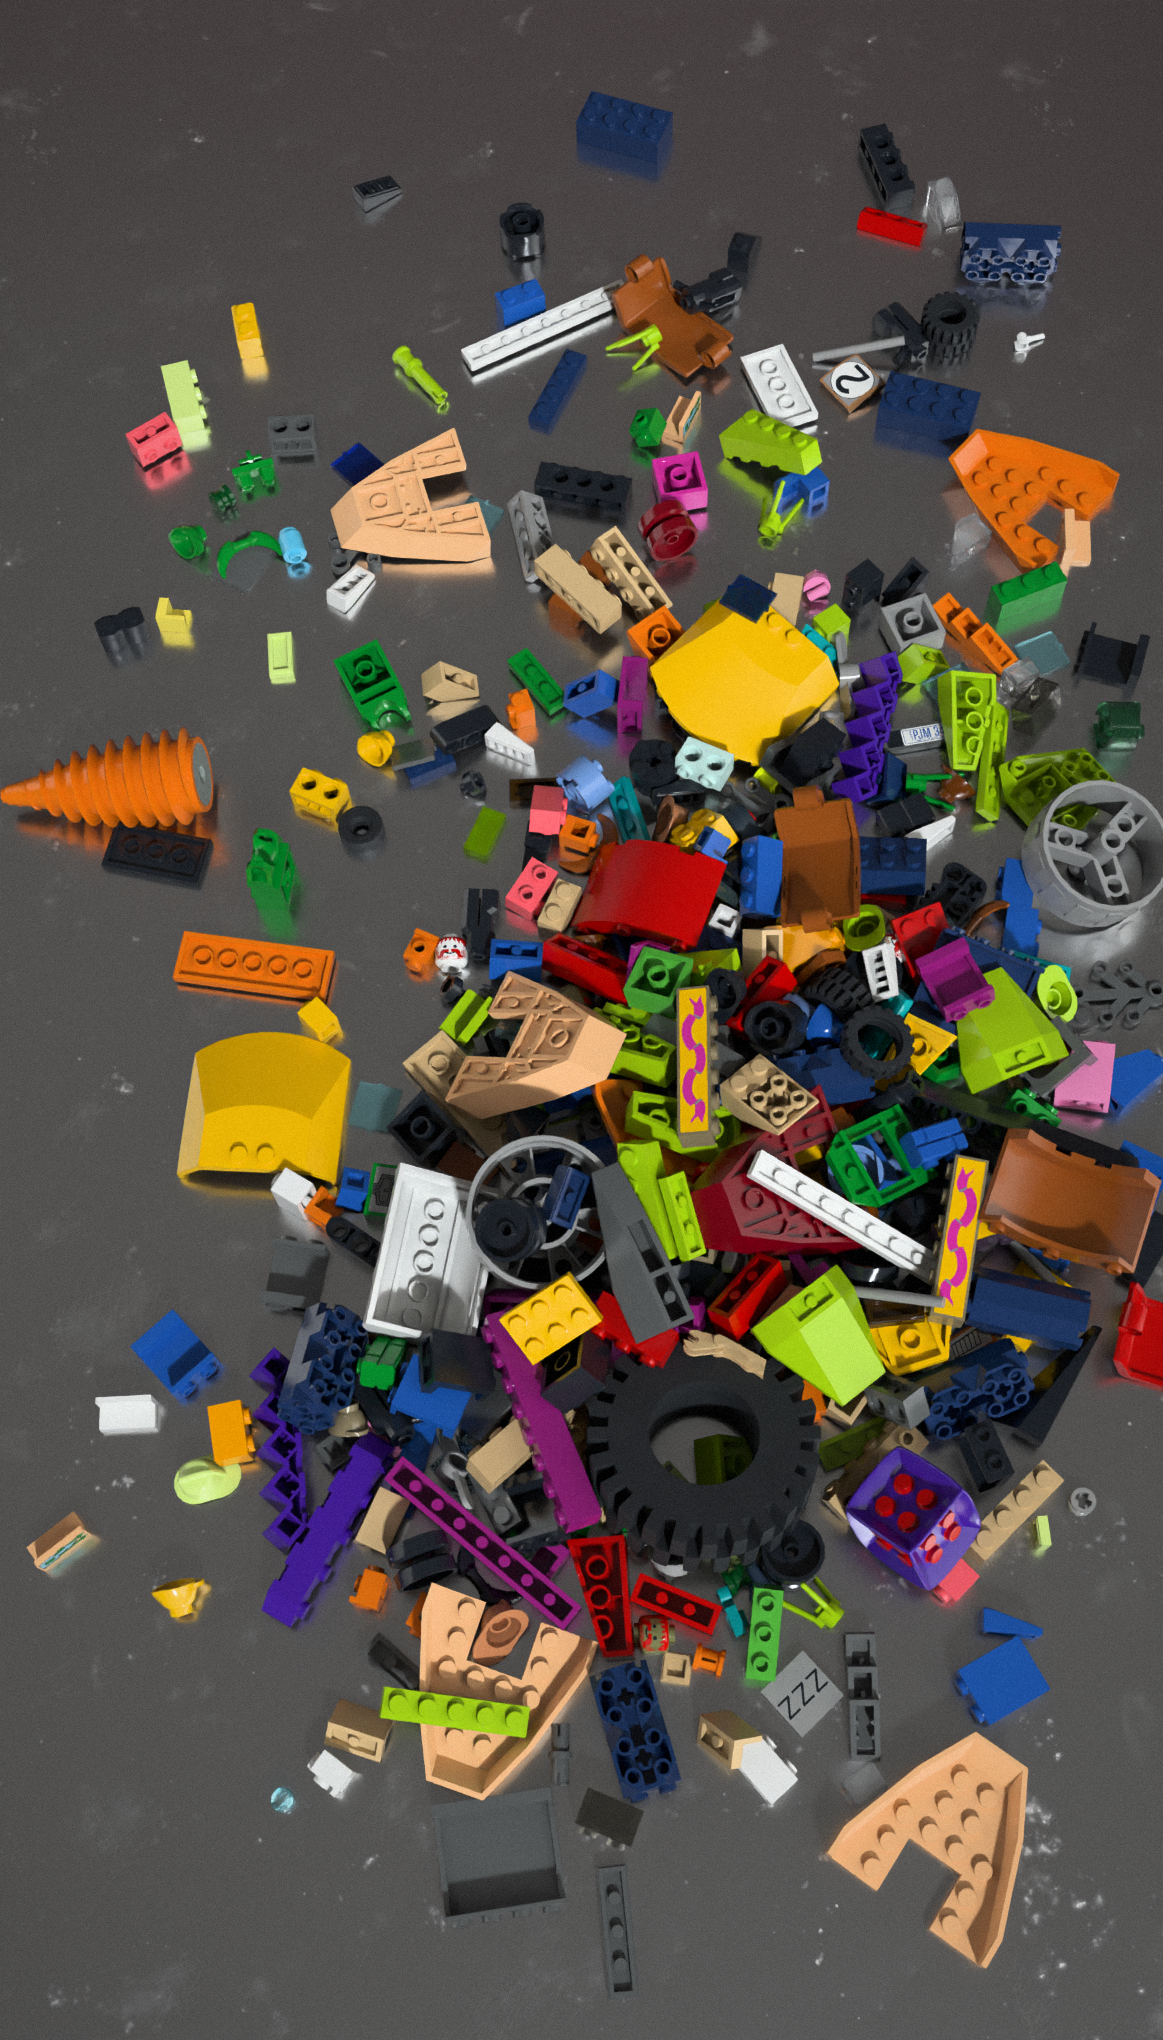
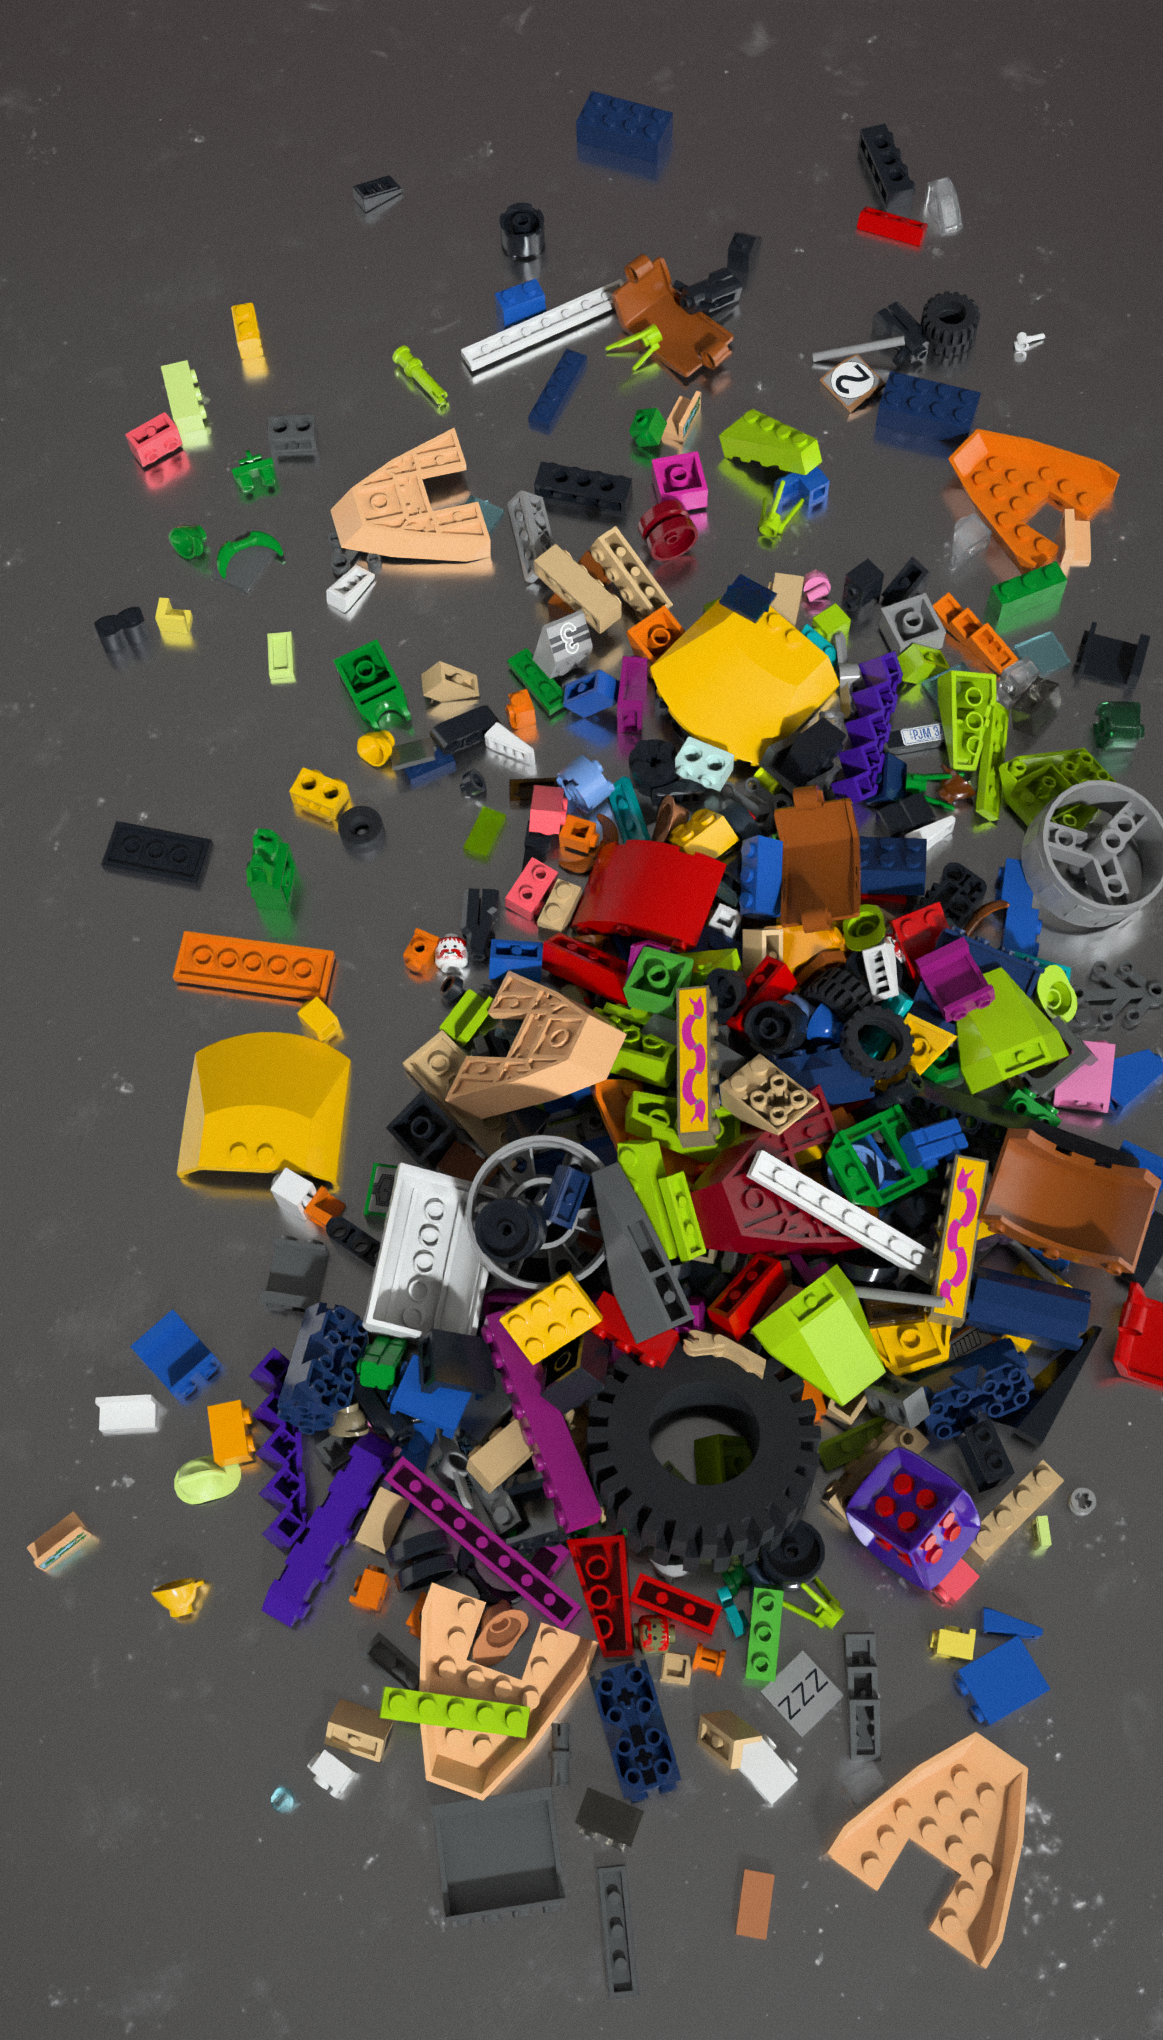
(125, 784): orange cone -> none
(222, 498): dark green wheel -> none
(292, 545): medium azure brick -> none
(352, 1189): blue panel -> none
(356, 464): clear blue piece -> none
(374, 1107): clear light blue piece -> none
(563, 645): none -> light grey slope
(712, 844): panel -> none
(755, 1904): none -> nougat tile
(778, 386): white plate -> none
(952, 1643): none -> light yellow brick
(1020, 249): dark blue brick -> none

